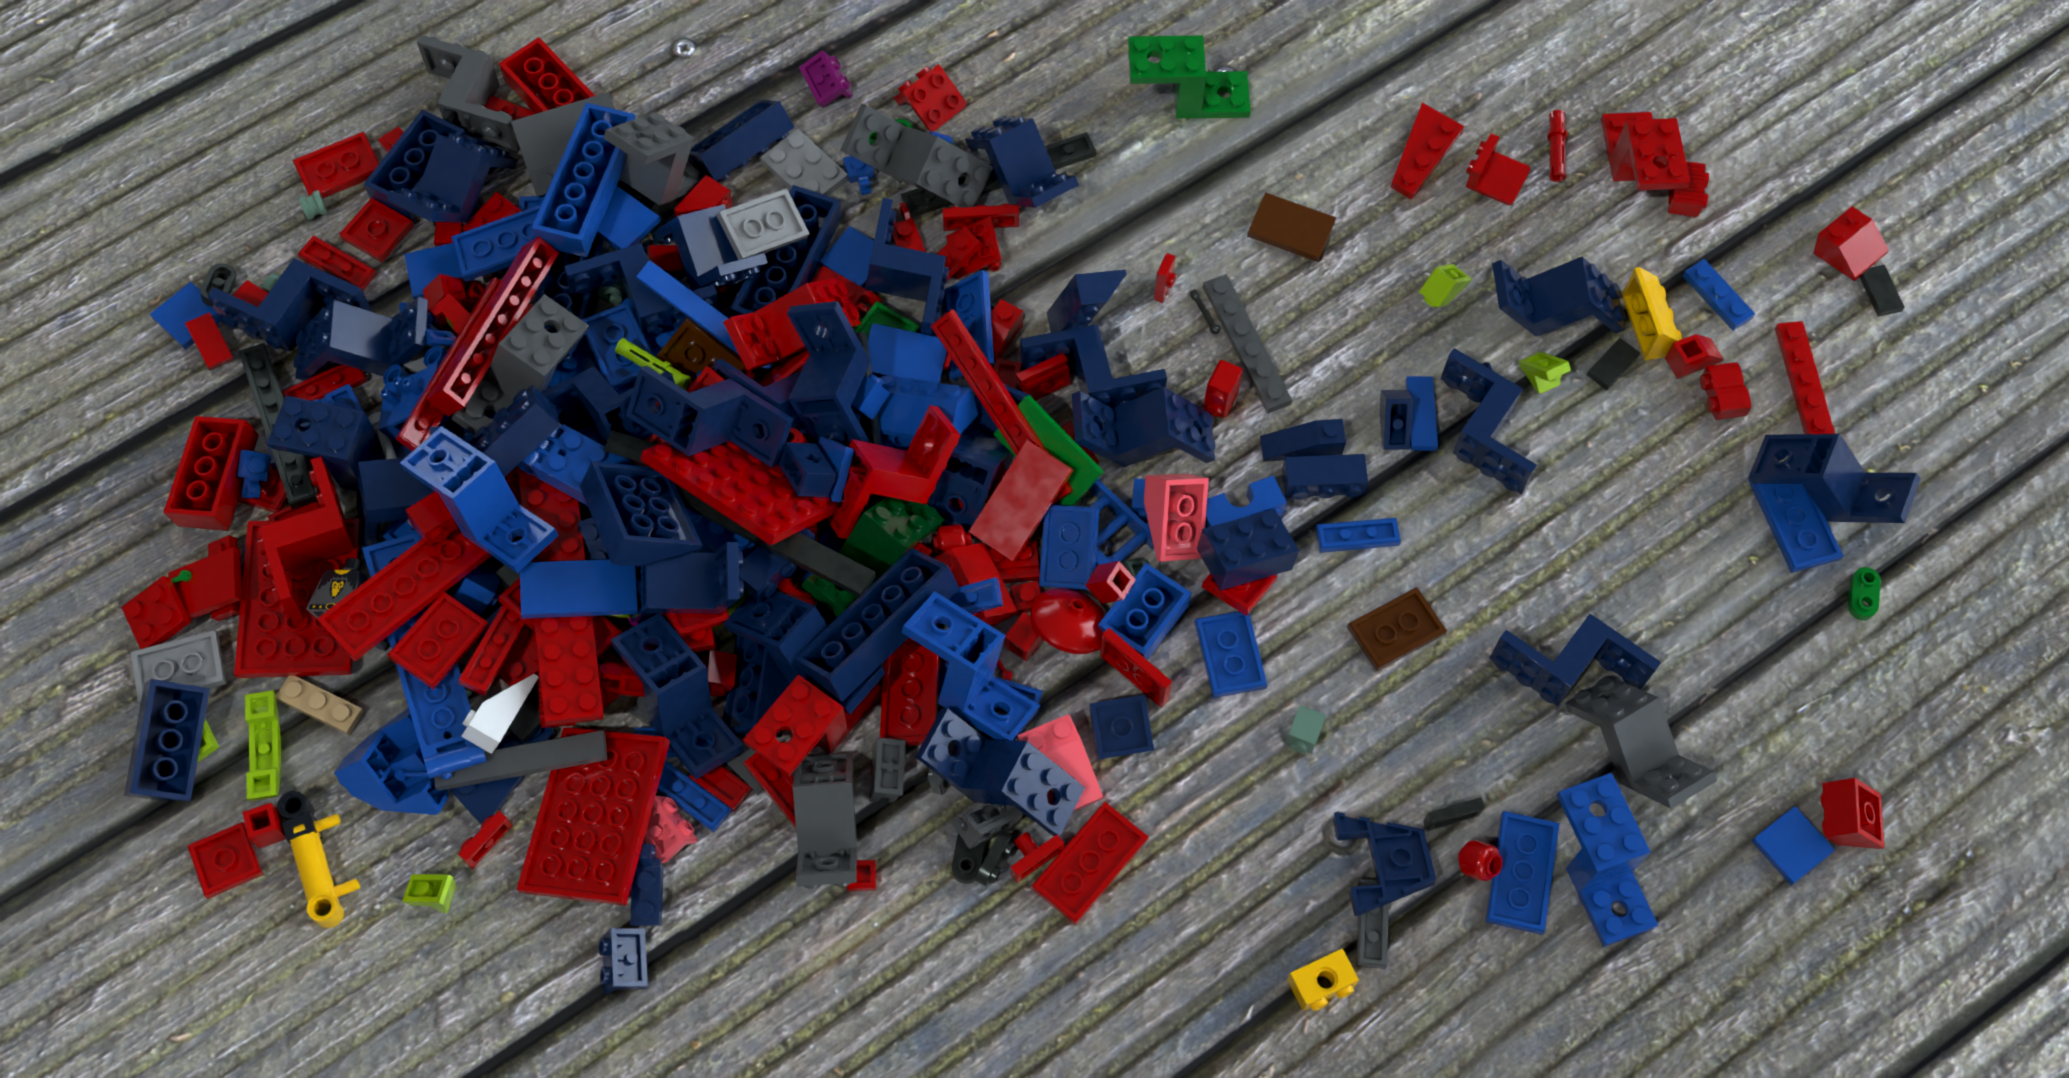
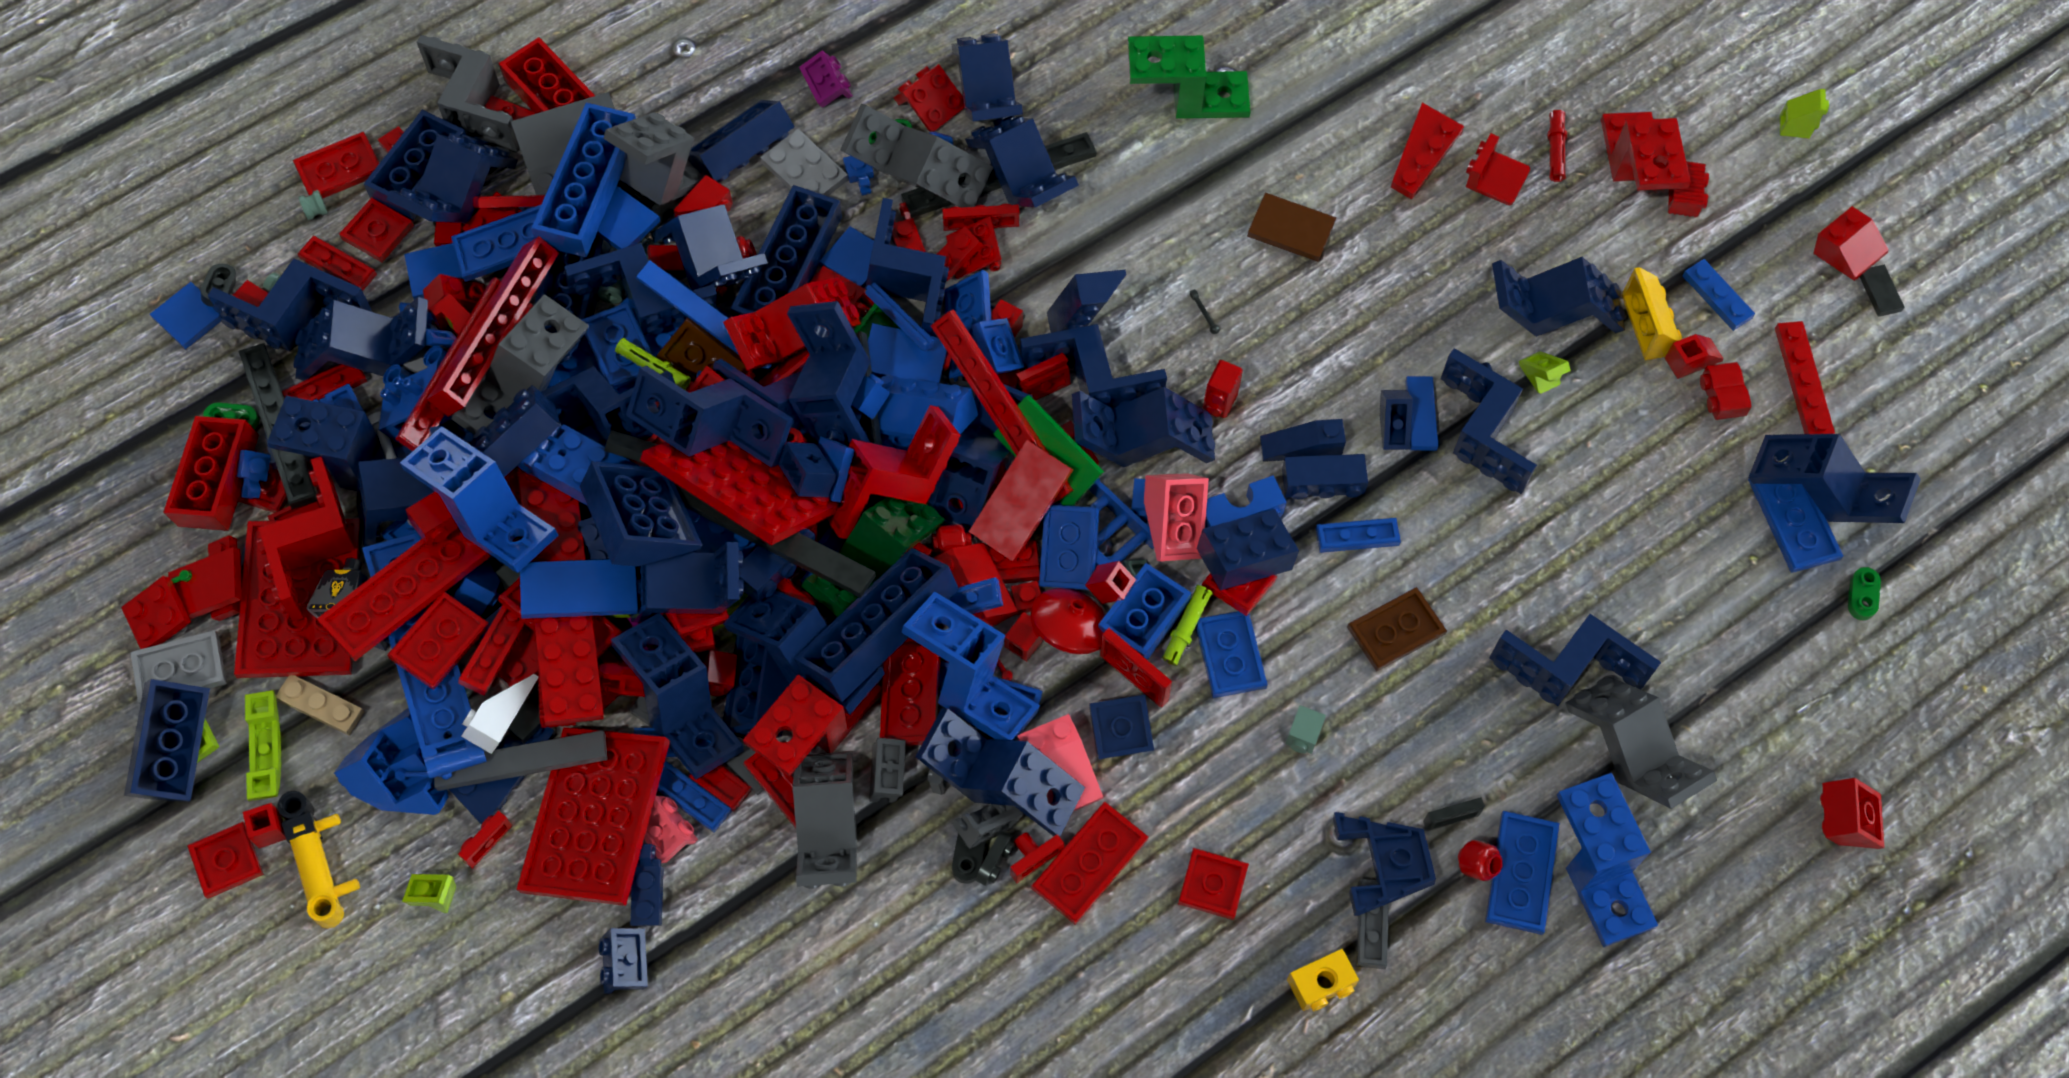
(209, 341): red tile -> none
(233, 411): none -> green plate
(507, 201): none -> red tile
(763, 224): light grey plate -> none
(865, 876): red tile -> none
(900, 317): none -> blue axle
(986, 77): none -> dark blue bracket
(998, 345): none -> blue plate
(1165, 277): red plate -> none
(1186, 626): none -> lime pin
(1213, 884): none -> red tile
(1247, 343): dark grey plate -> none
(1444, 285): lime slope -> none
(1613, 364): pearl dark grey tile -> none
(1793, 845): blue tile -> none
(1803, 114): none -> lime slope

